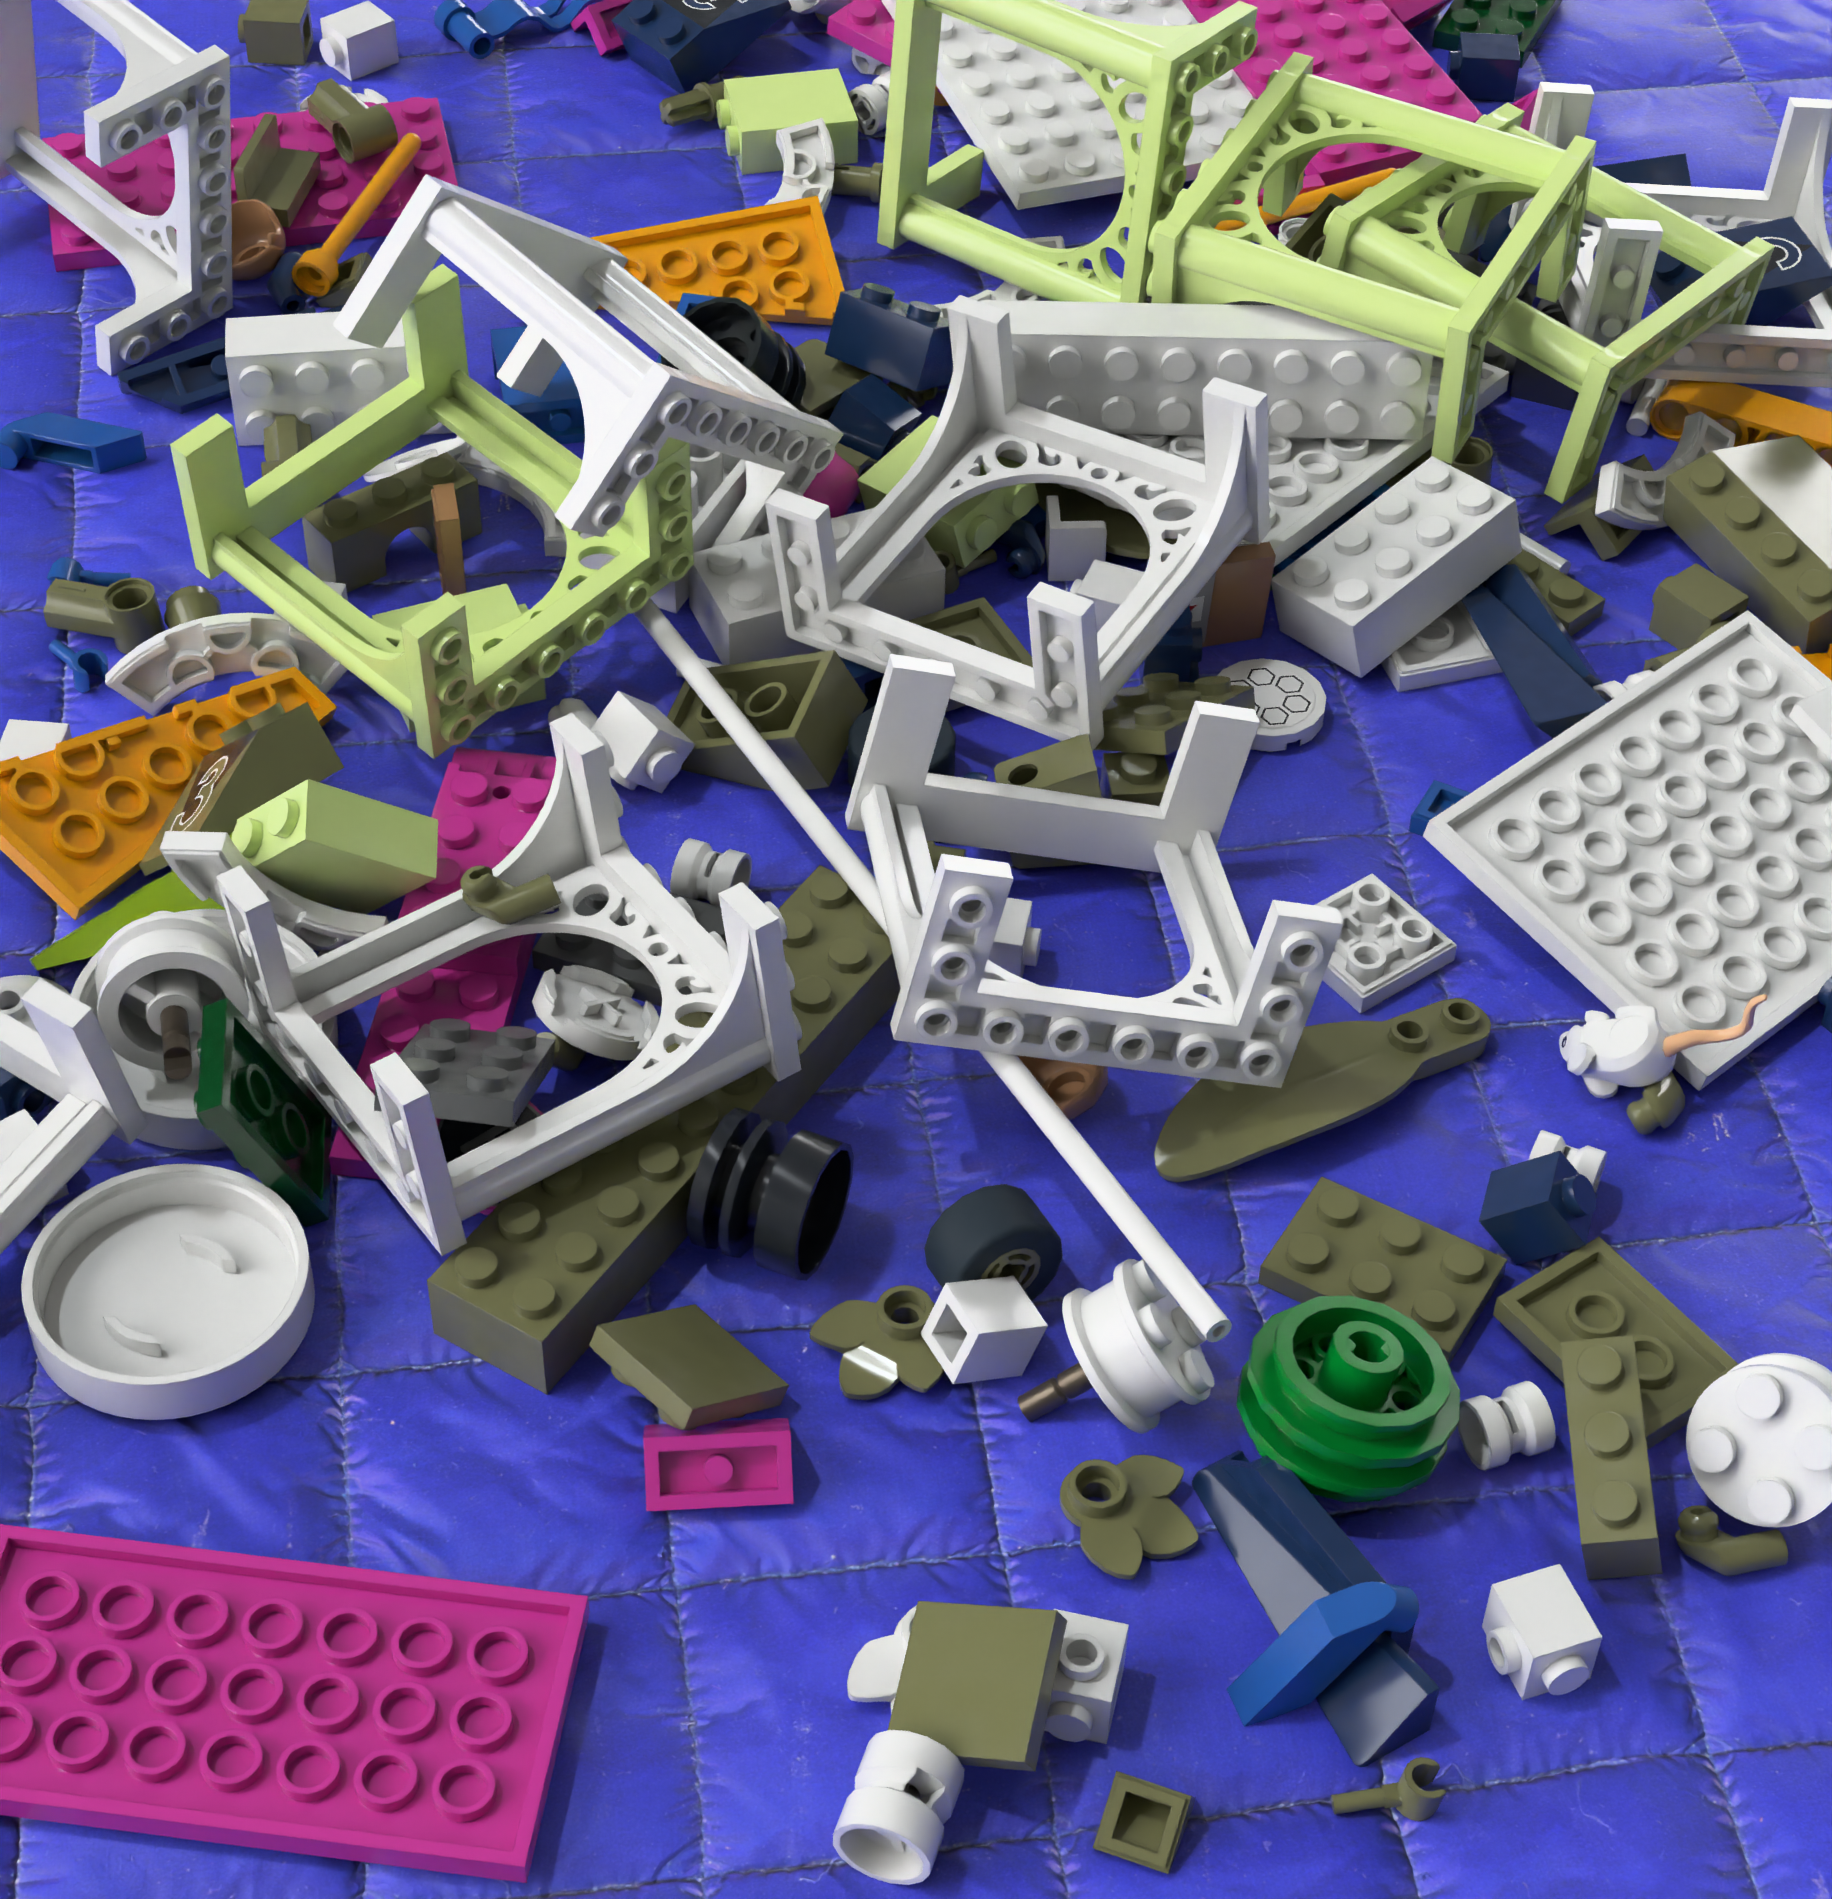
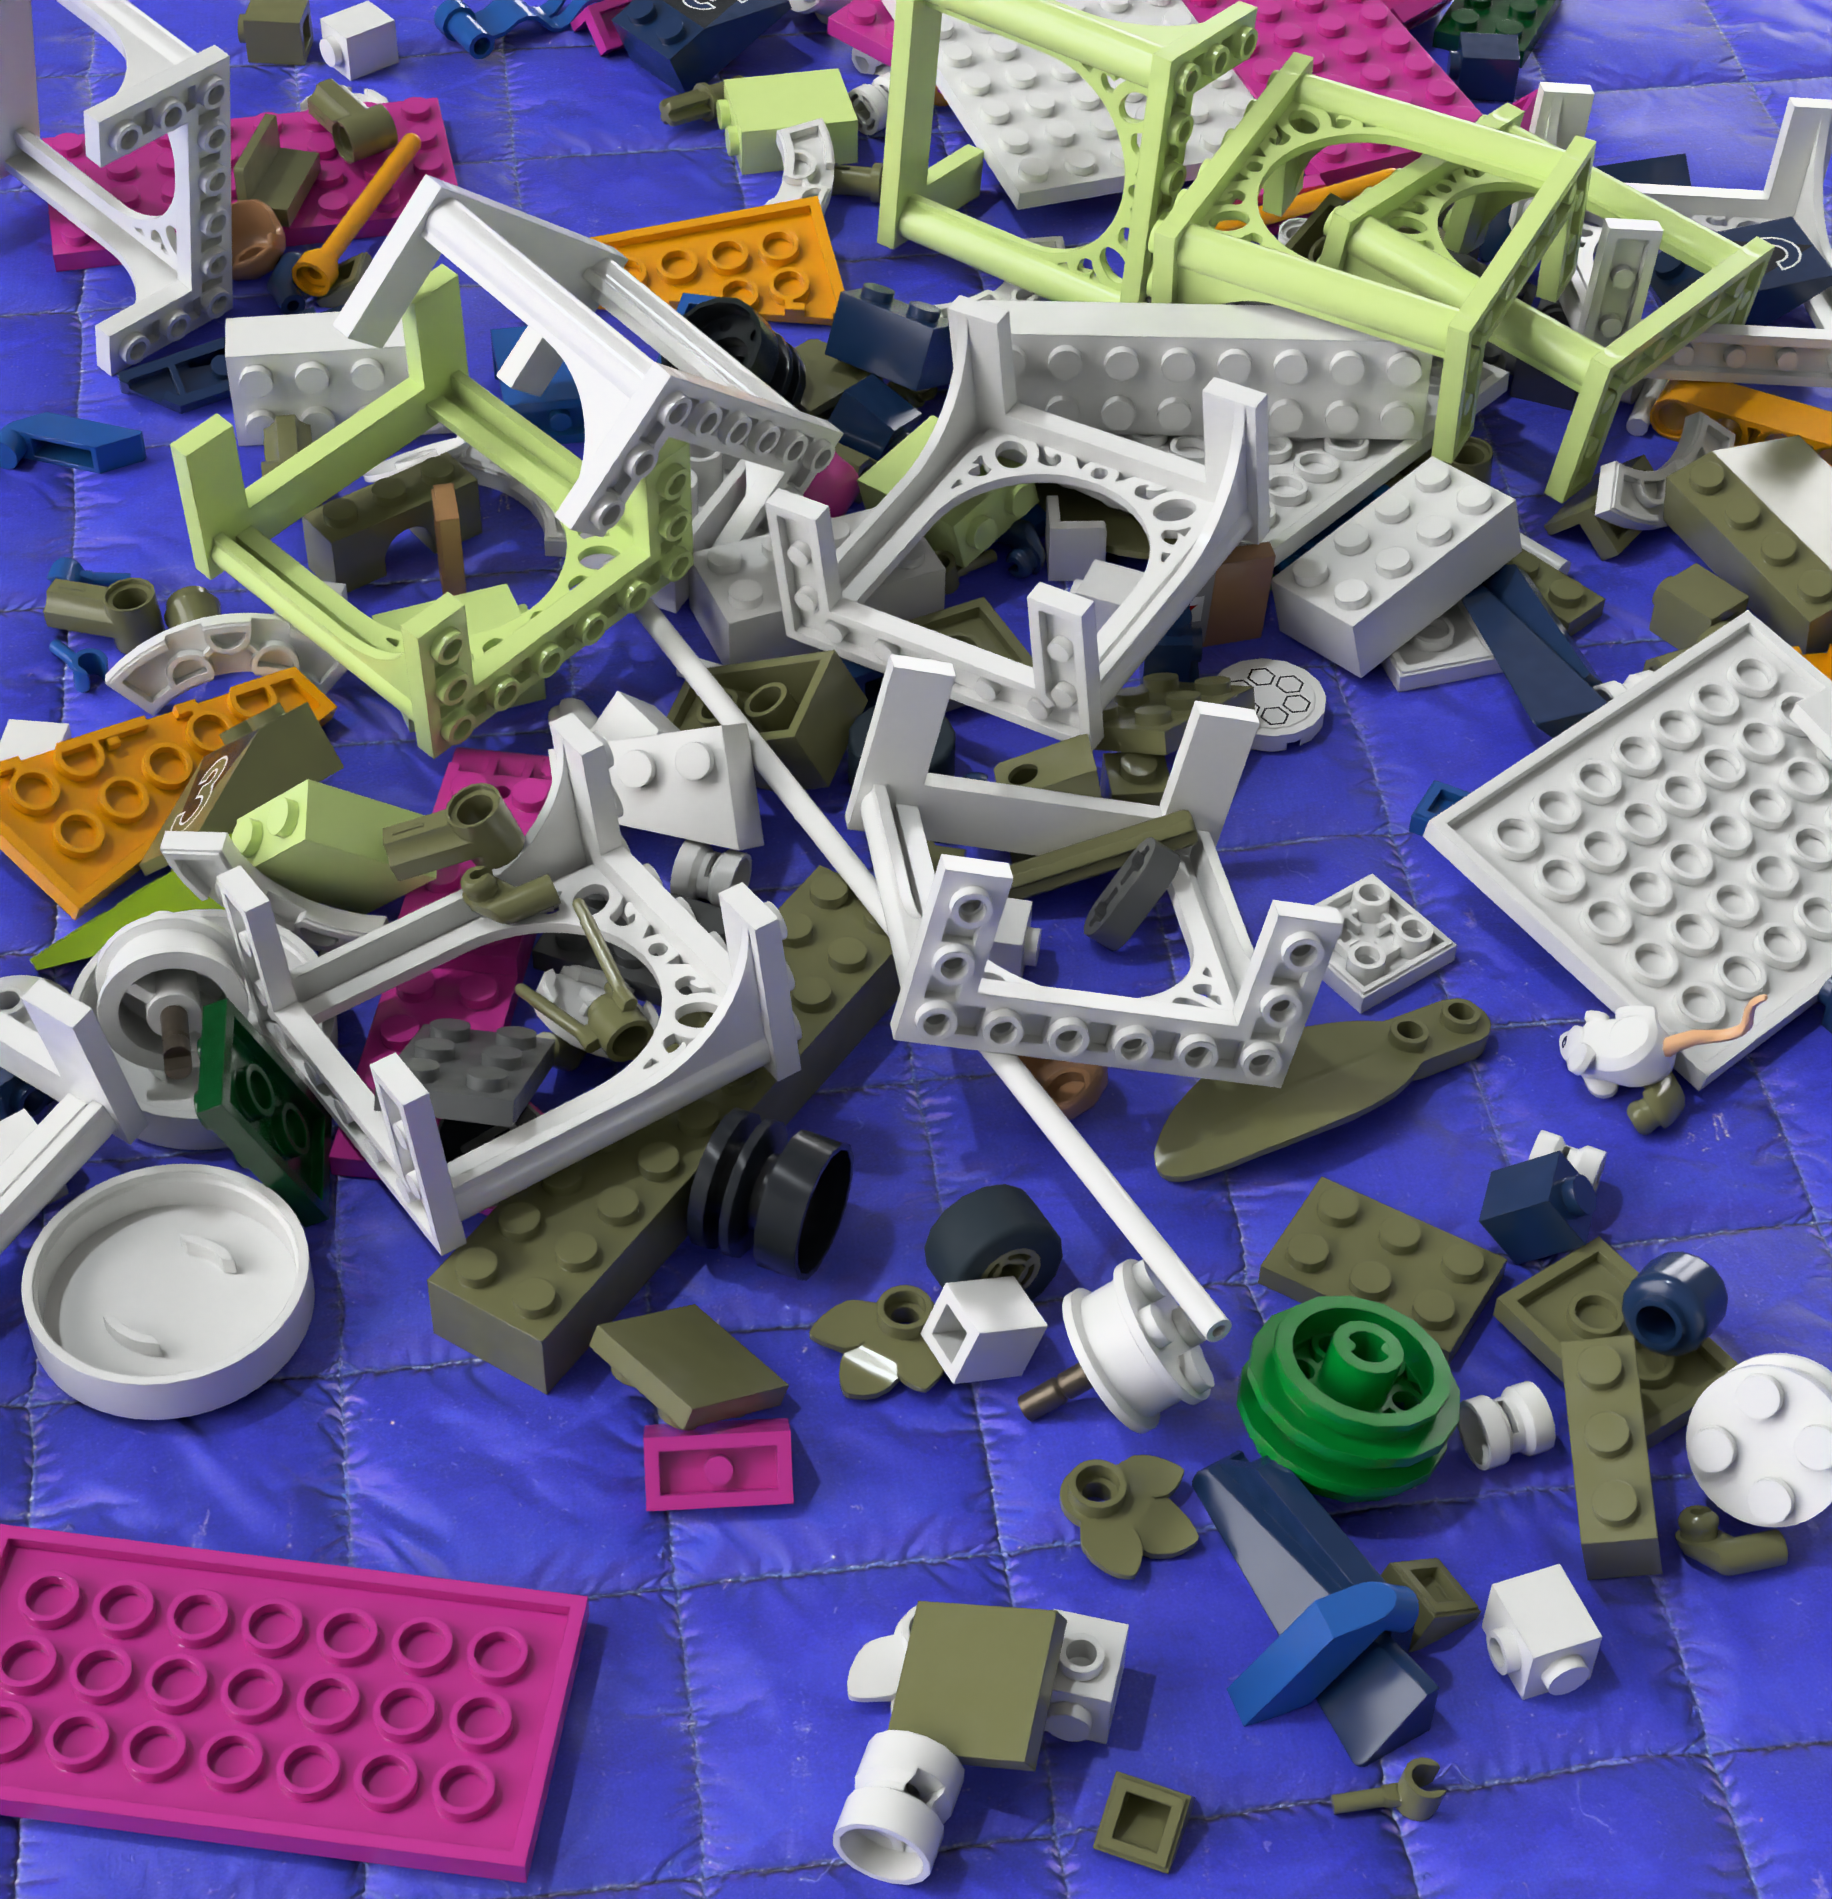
(471, 828): none -> olive piece
(613, 1017): none -> olive plant
(689, 785): none -> white wedge
(1098, 855): none -> olive axle
(1131, 894): none -> dark grey beam
(1441, 1599): none -> olive slope
(1674, 1304): none -> dark blue head

